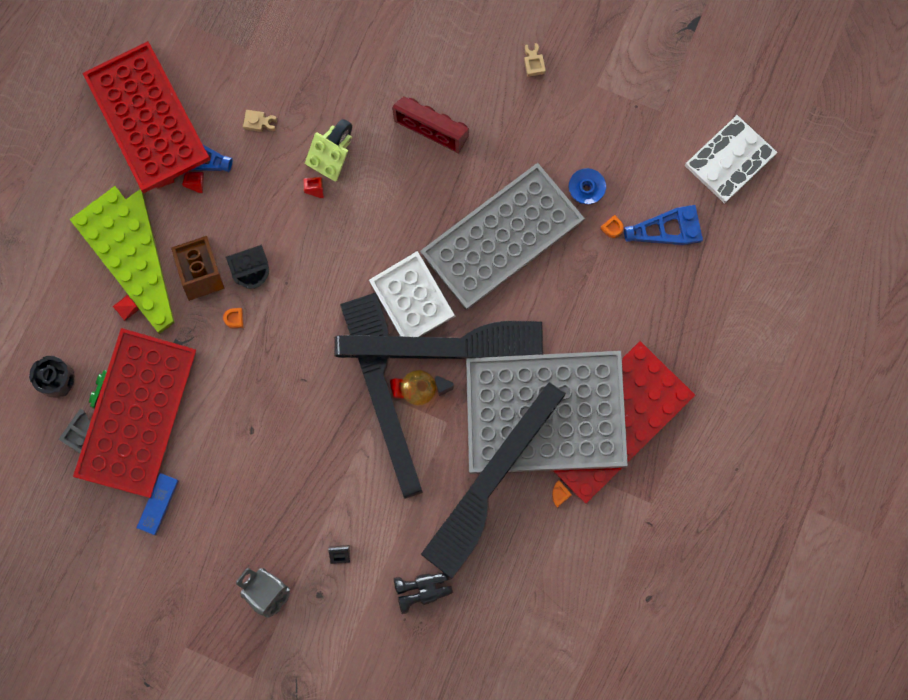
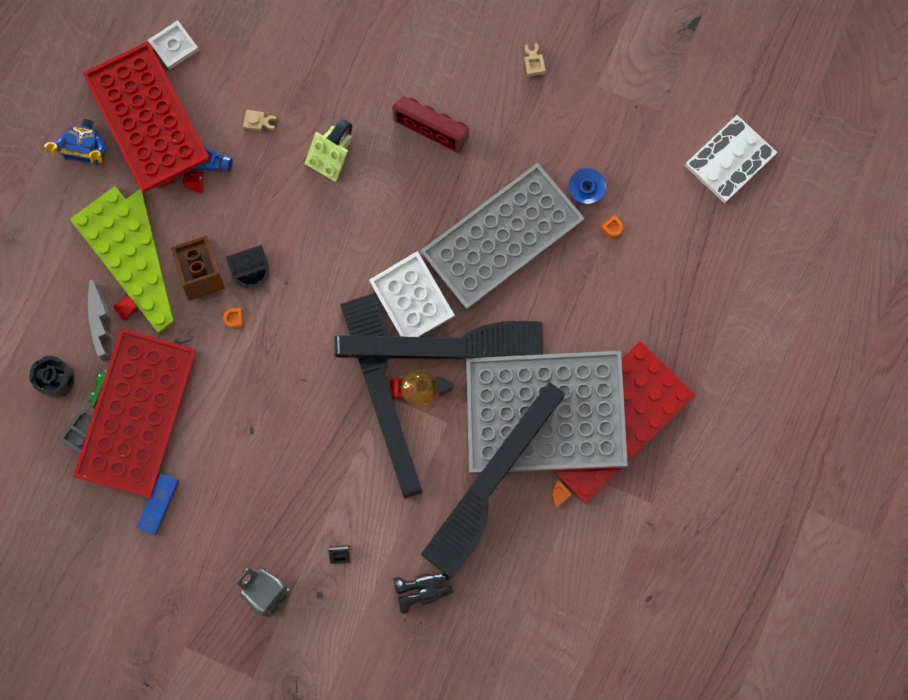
(79, 144): none -> torso
(97, 315): none -> light grey slope
(173, 45): none -> white tile
(314, 187): red slope -> none
(688, 224): blue plate -> none

